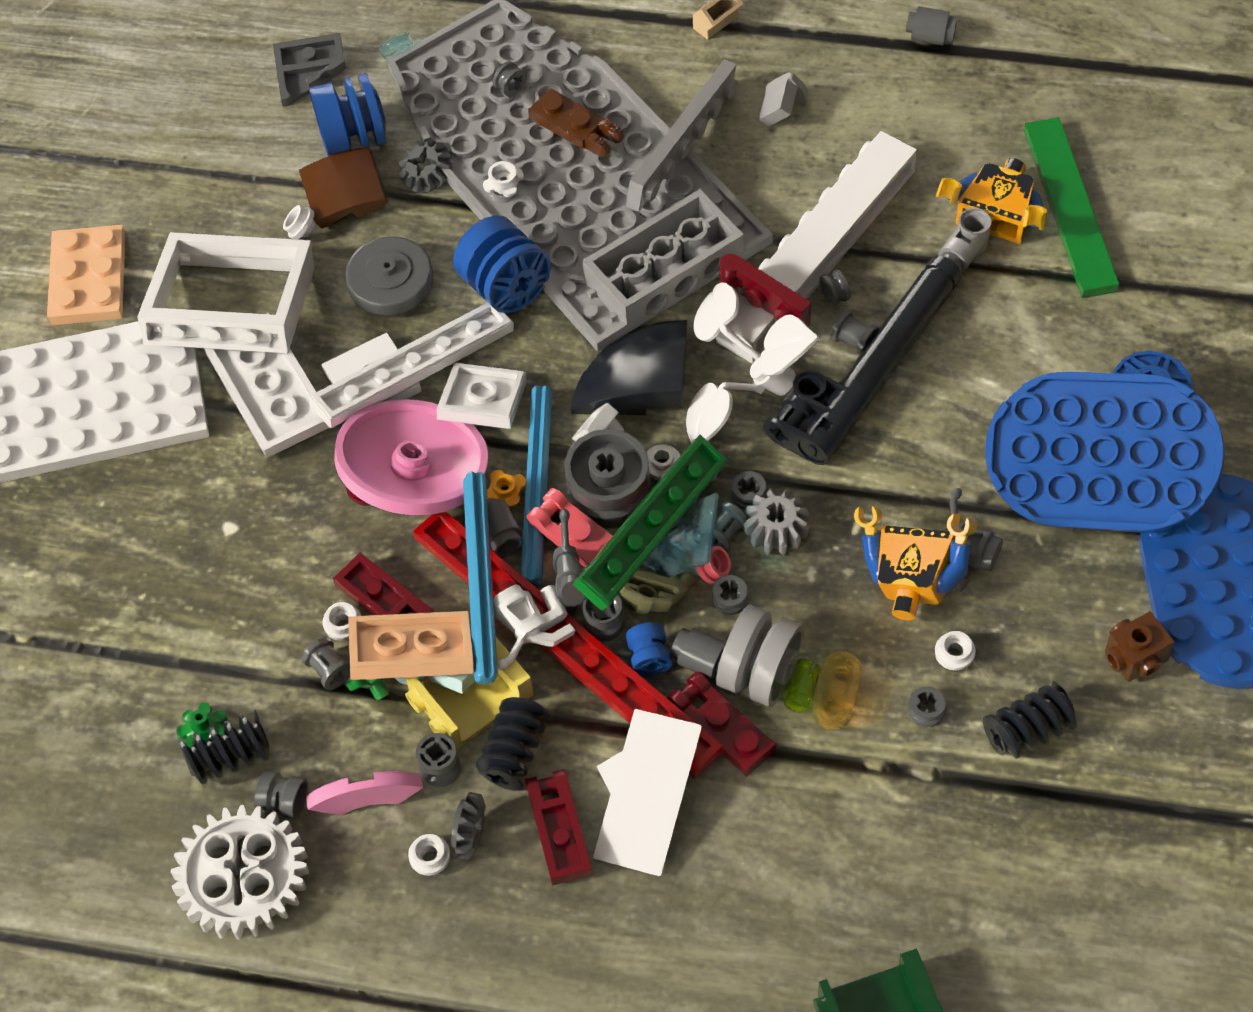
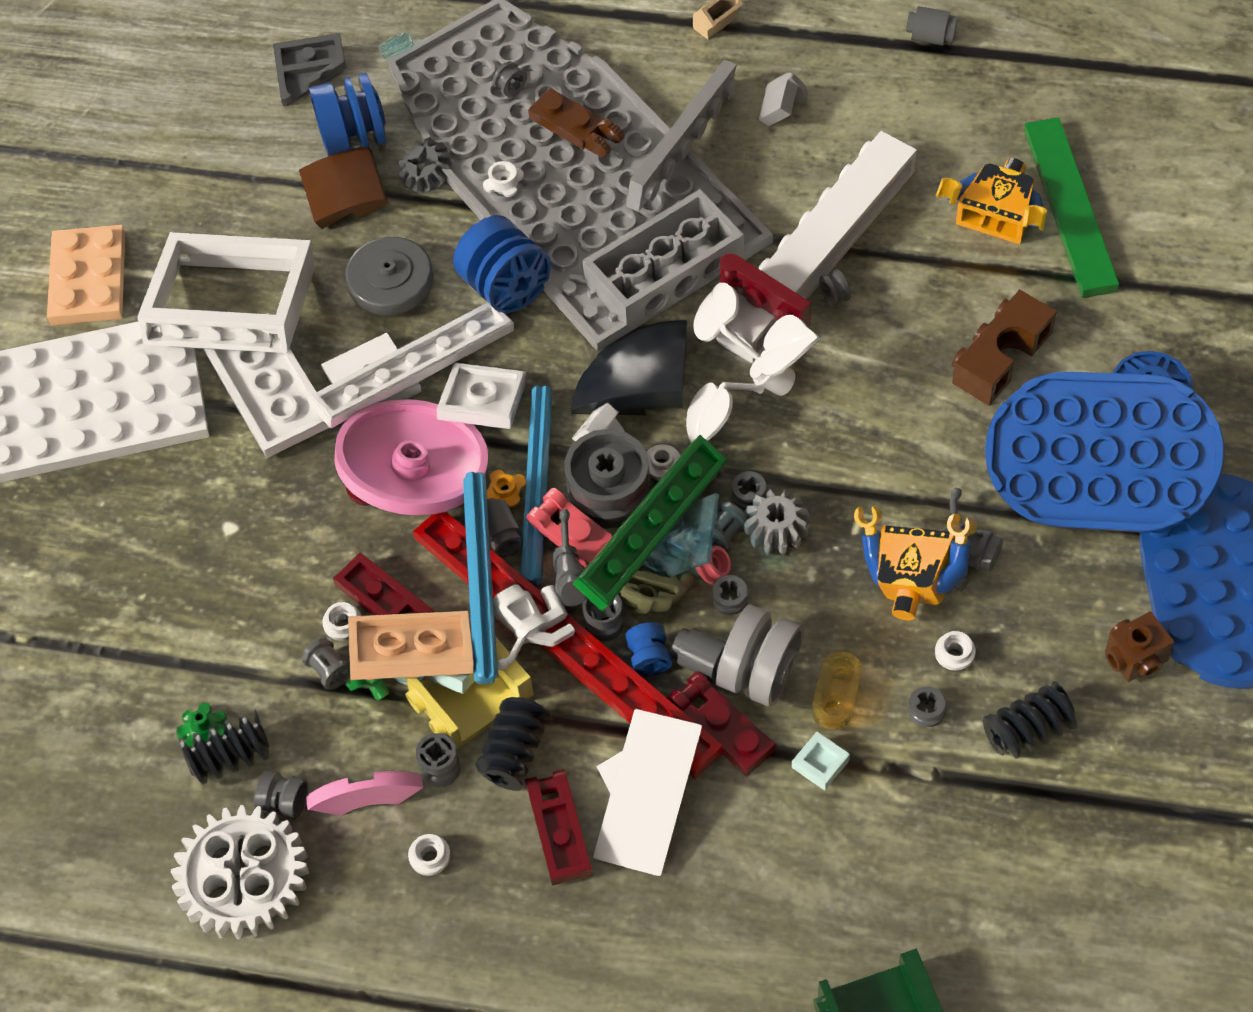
(299, 222): white plate -> none
(468, 825): dark grey gear -> none
(799, 695): clear neon green pin -> none
(820, 422): black piece -> none
(820, 761): none -> light aqua plate
(852, 332): dark grey bush -> none
(1017, 324): none -> reddish brown arch

